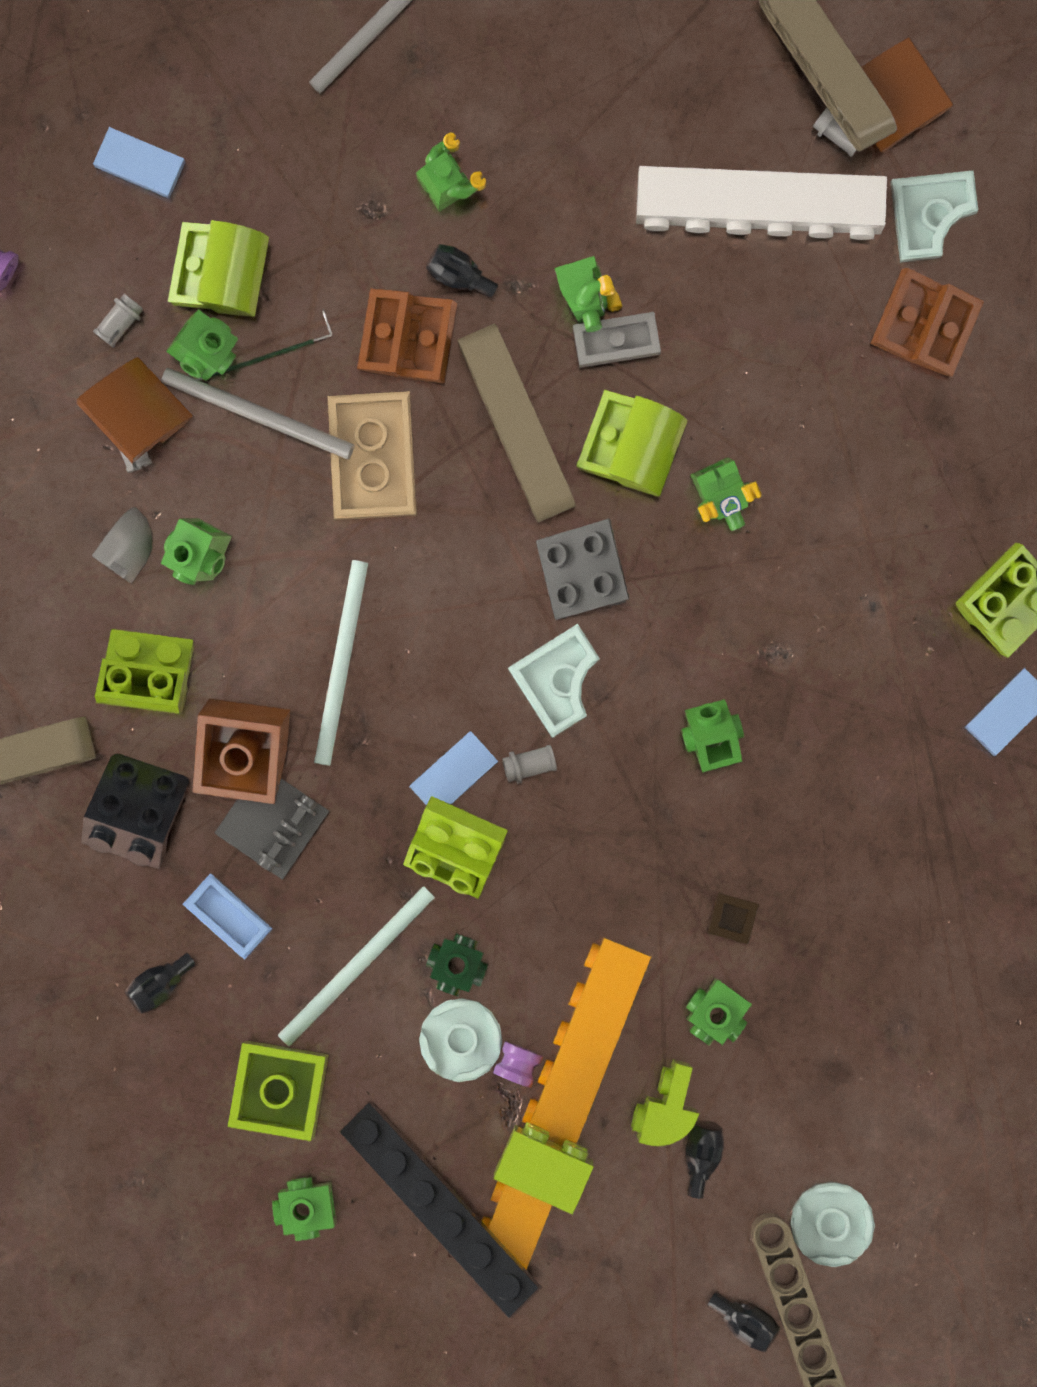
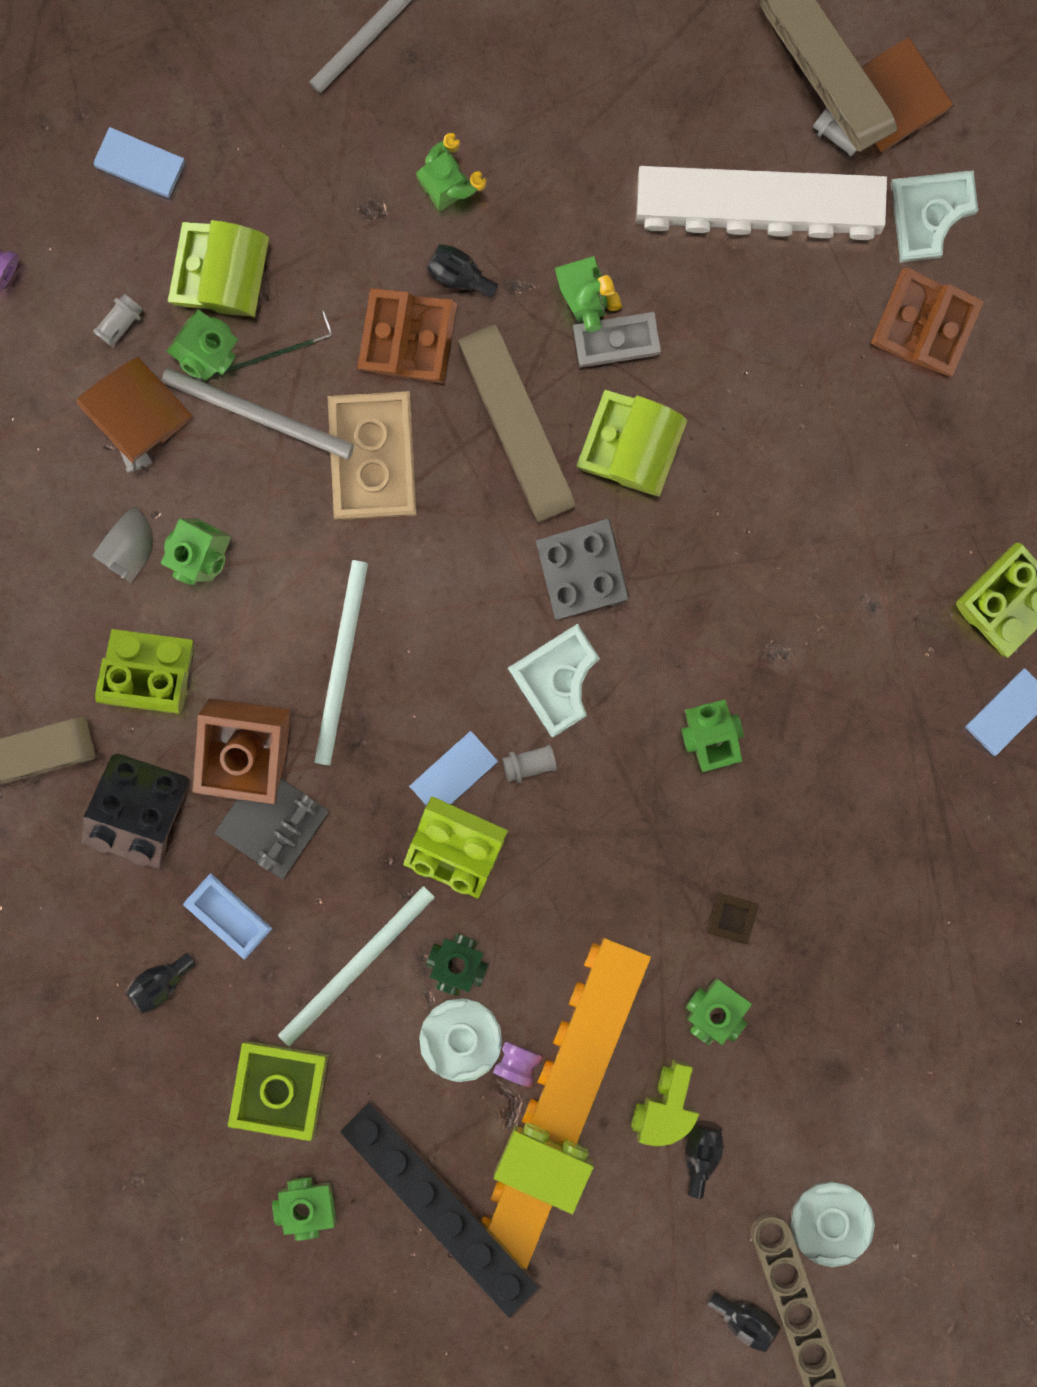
(724, 492): bright green piece -> none

